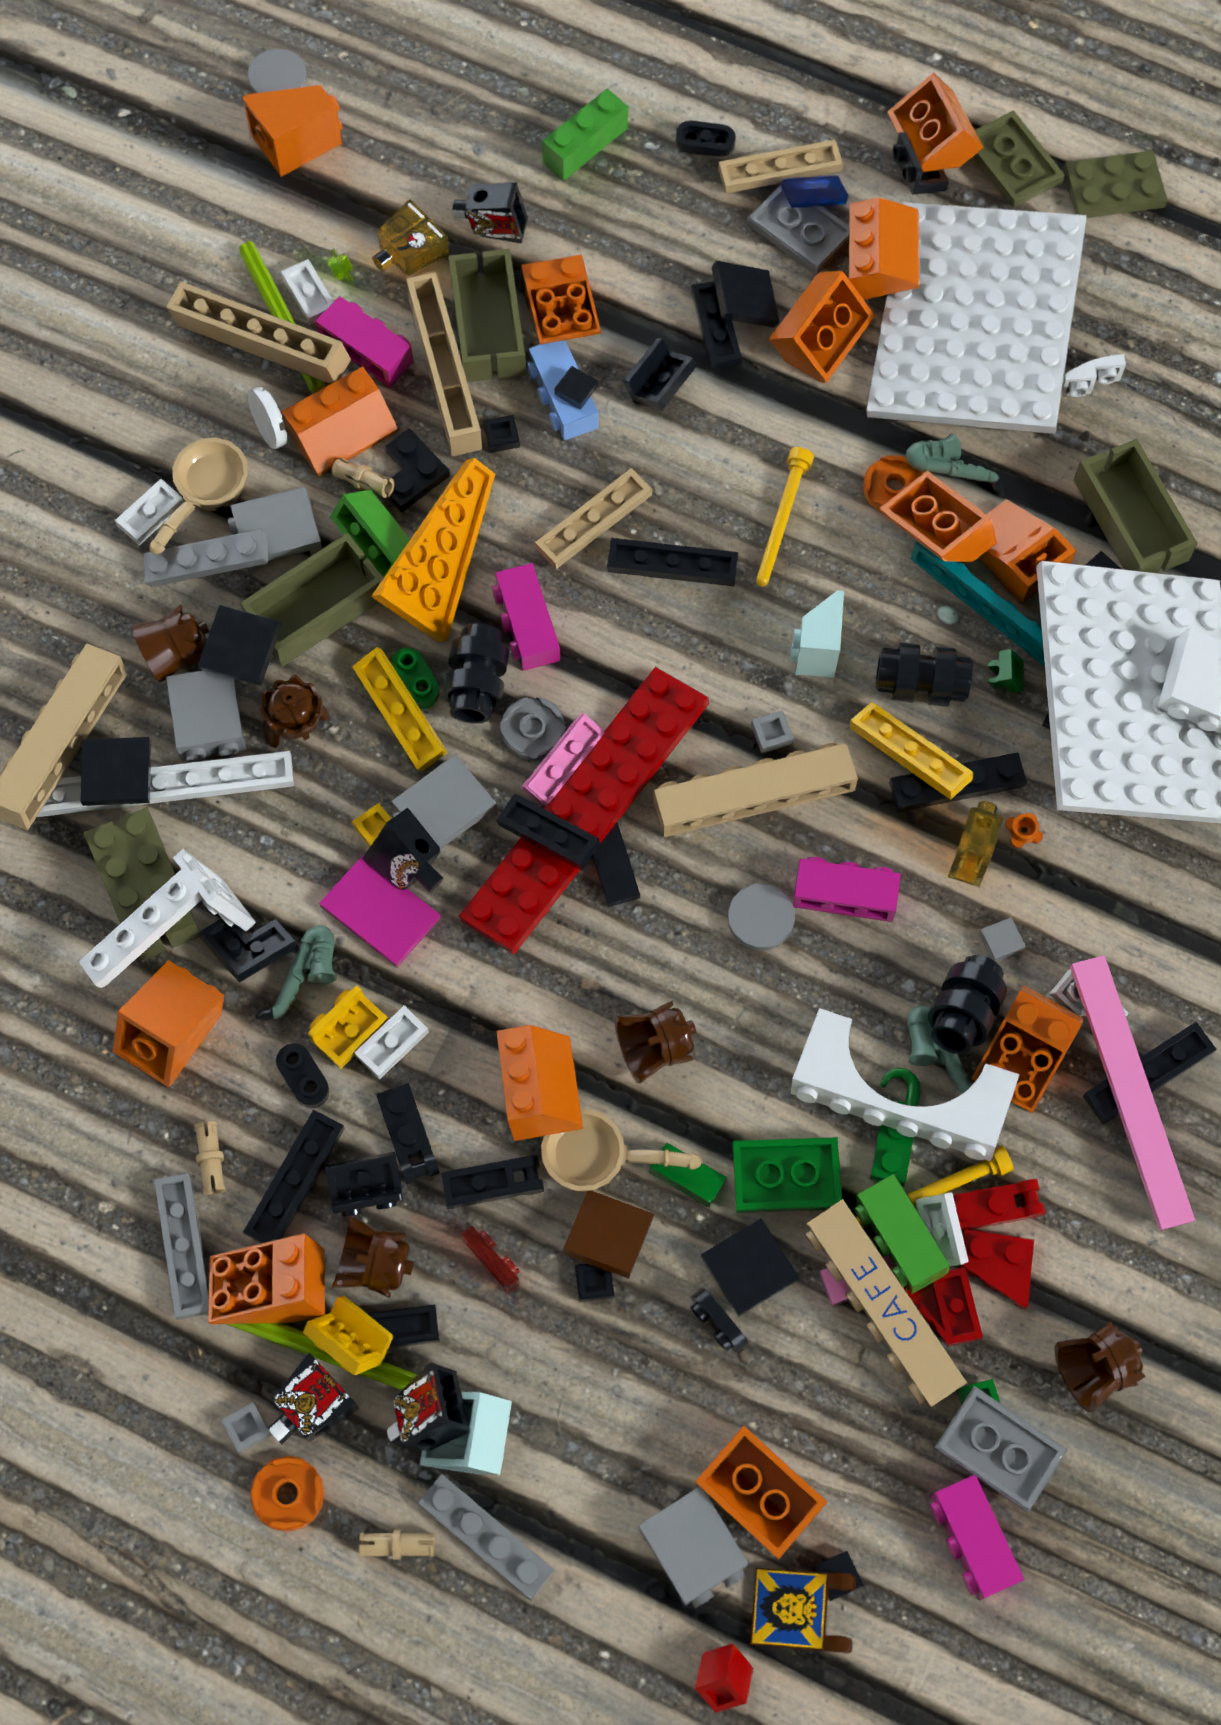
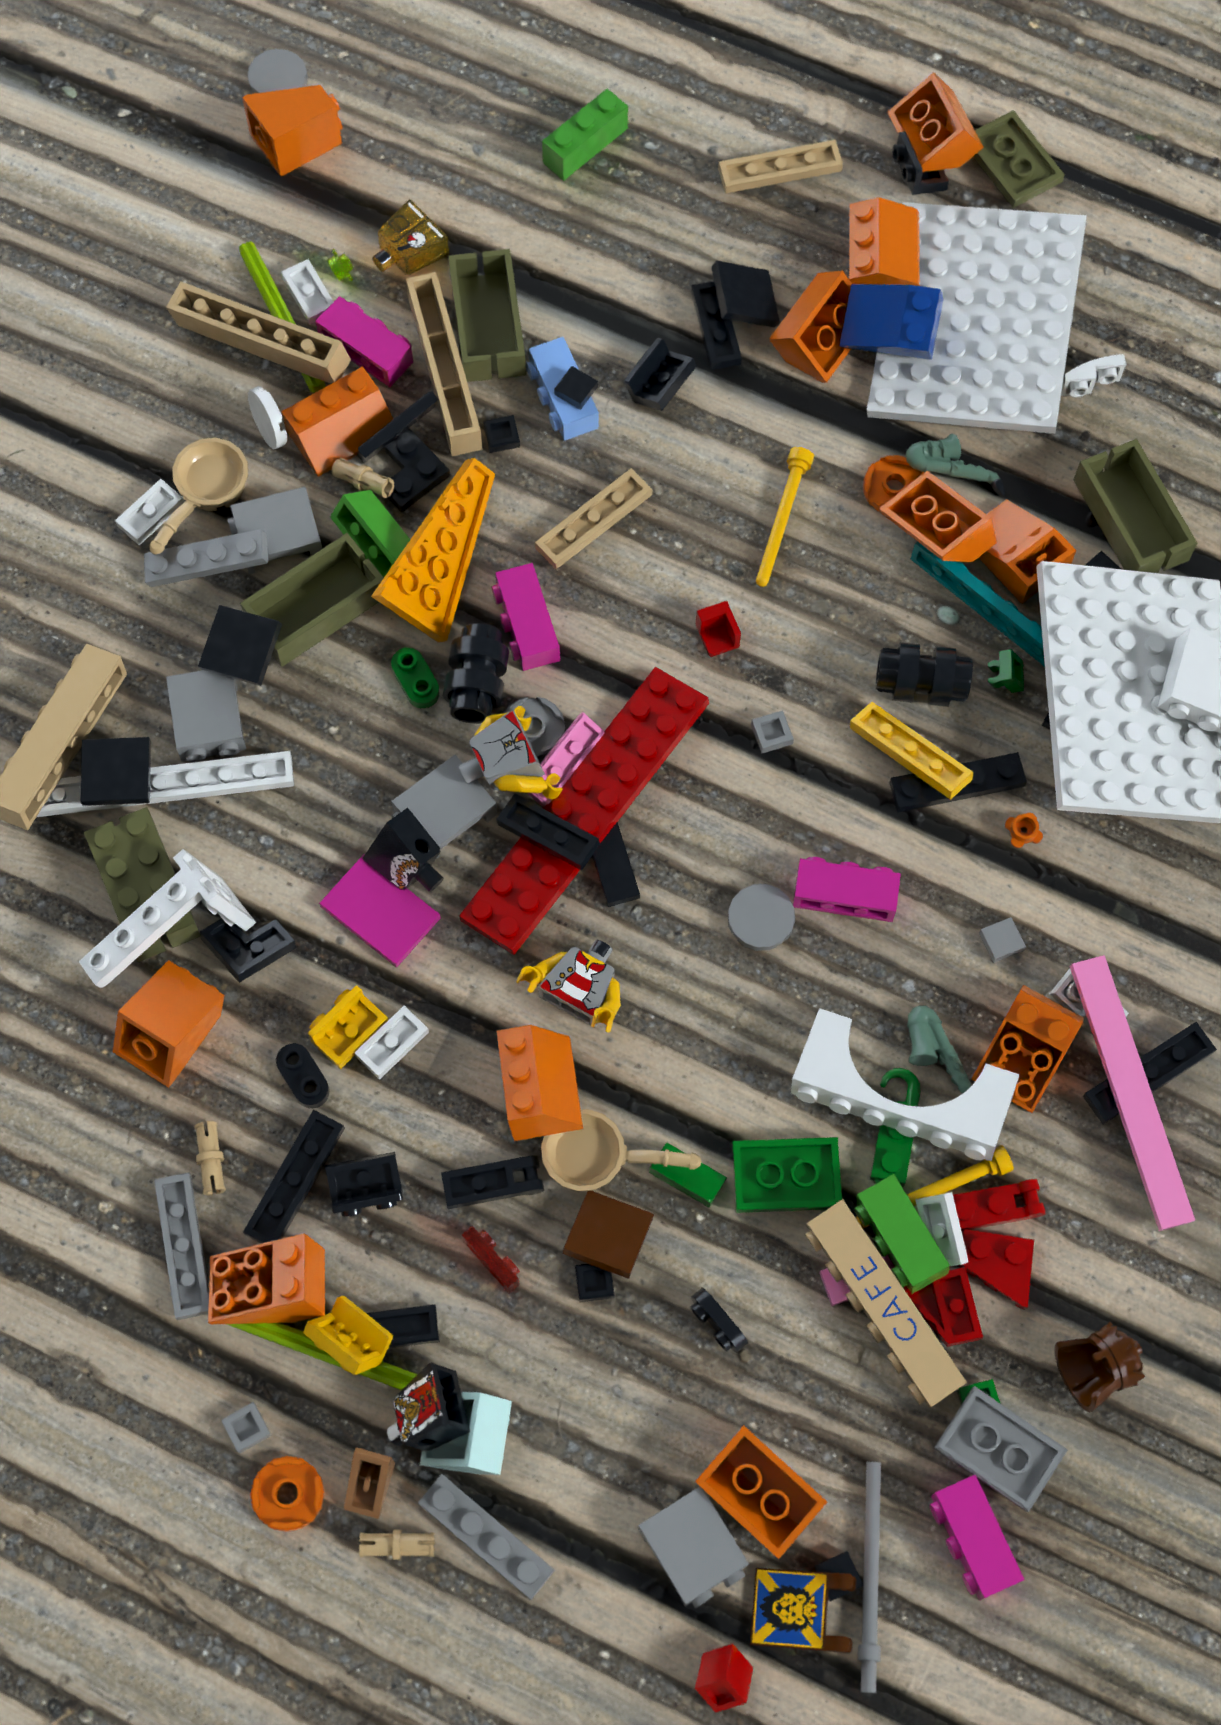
(171, 642): reddish brown hat -> none
(291, 710): reddish brown hat -> none
(310, 1402): torso -> none
(313, 956): sand green piece -> none
(368, 1482): none -> medium nougat slope
(371, 823): yellow tile -> none
(372, 1259): reddish brown hat -> none
(397, 426): none -> black tile
(399, 709): yellow plate -> none
(407, 1132): black plate -> none
(494, 211): black torso -> none
(507, 757): none -> torso
(559, 299): orange slope -> none
(578, 983): none -> torso
(654, 1040): reddish brown hat -> none
(672, 562): black plate -> none
(706, 138): black plate -> none
(718, 629): none -> red panel
(749, 1267): black tile -> none
(754, 789): tan brick -> none
(803, 233): light grey tile -> none
(814, 191): clear blue tile -> none
(819, 639): light aqua slope -> none
(869, 1651): none -> light grey bar
(892, 319): none -> blue slope
(967, 1004): black piece -> none
(978, 837): clear yellow torso -> none
(1115, 184): olive plate -> none

